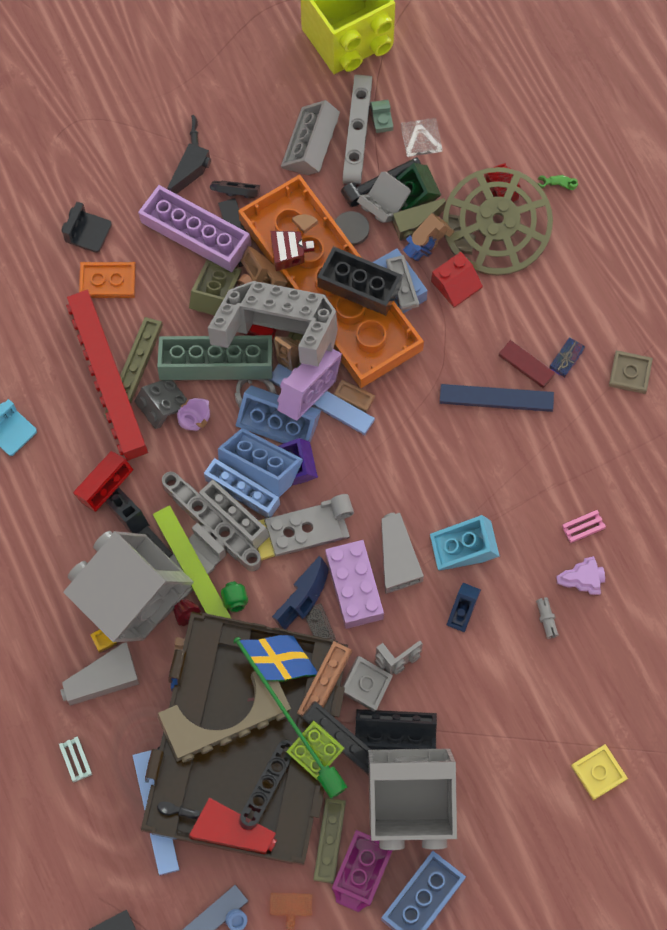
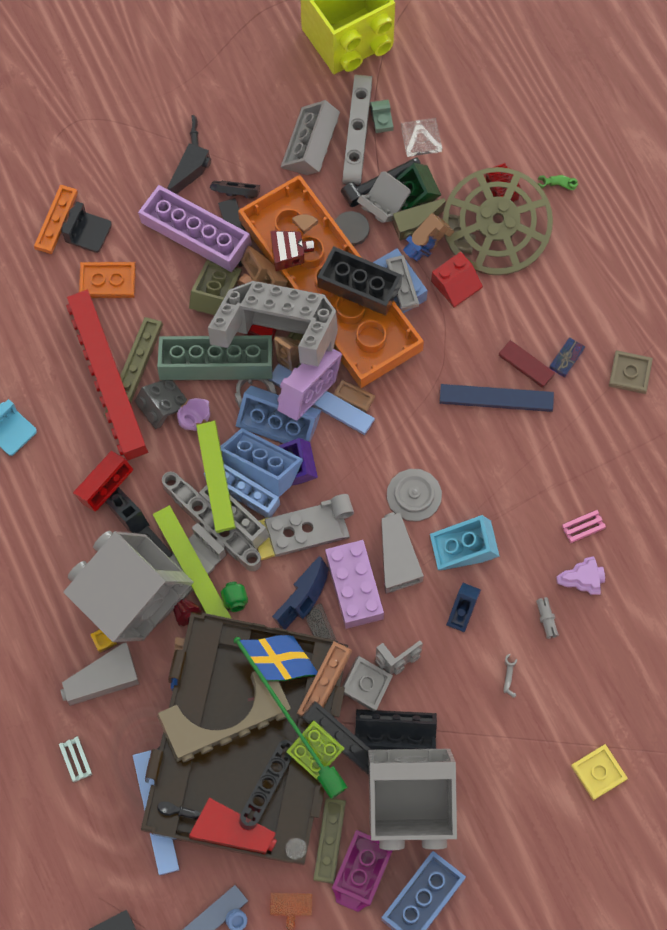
(55, 219): none -> orange plate
(216, 477): none -> lime tile
(296, 848): none -> clear plate
(414, 494): none -> light grey piece
(508, 679): none -> light grey piece

